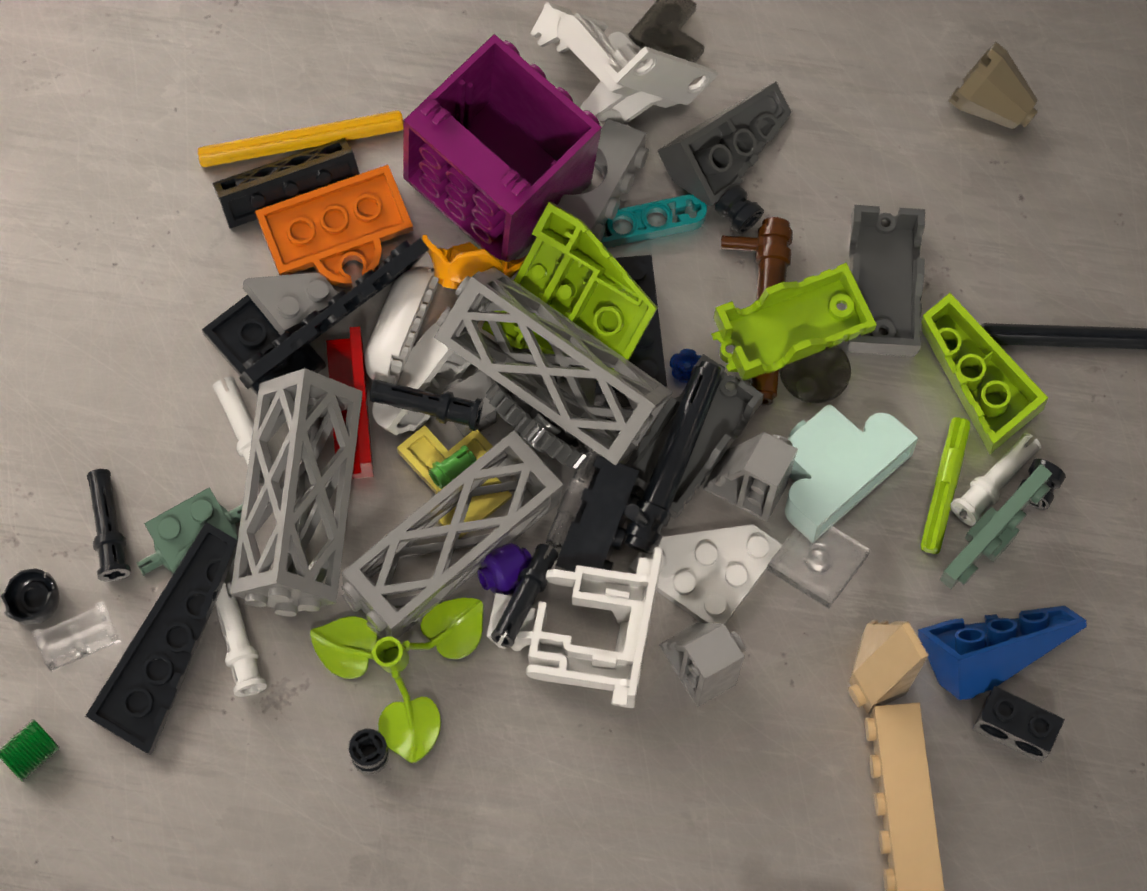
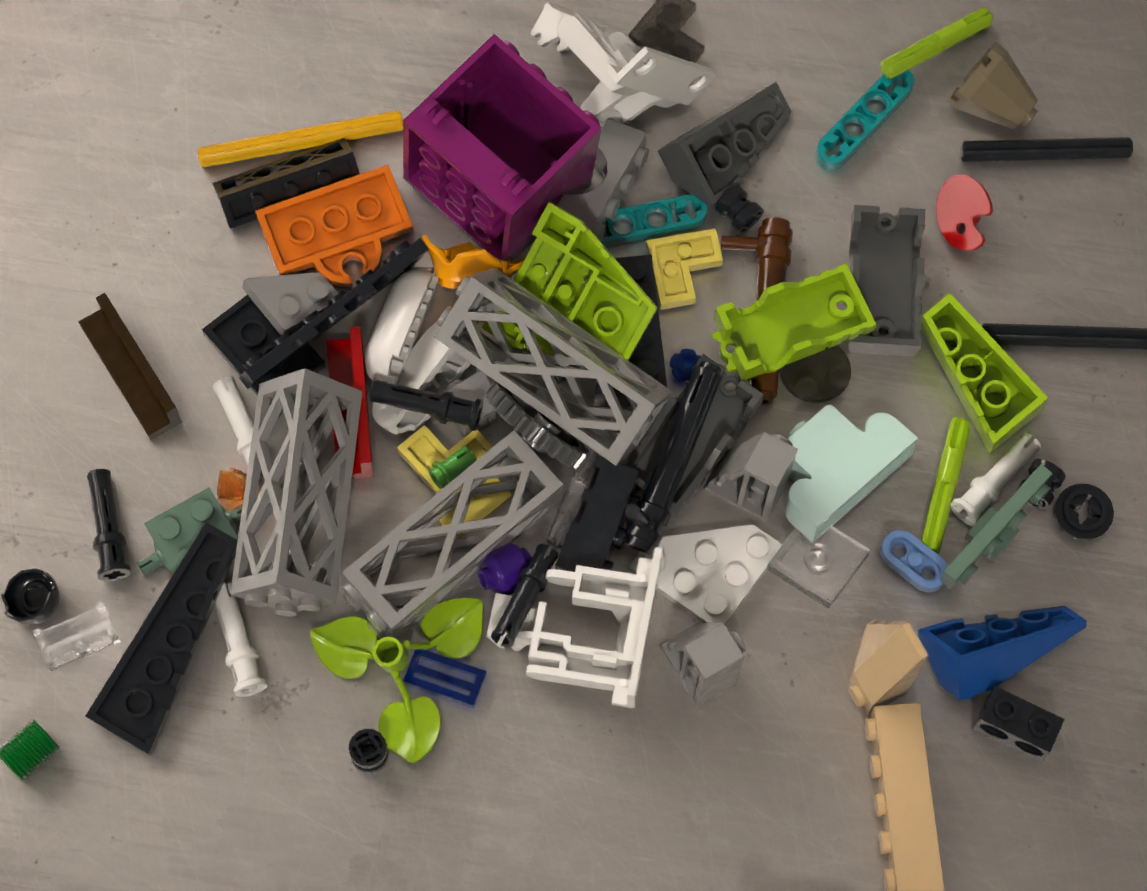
(130, 369): none -> dark brown fence
(231, 485): none -> clear orange plate
(474, 689): none -> clear blue tile
(675, 258): none -> light yellow plate
(866, 119): none -> teal beam
(916, 559): none -> medium blue plate
(936, 42): none -> lime axle
(962, 202): none -> piece
(1046, 149): none -> black axle
(1098, 506): none -> black gear

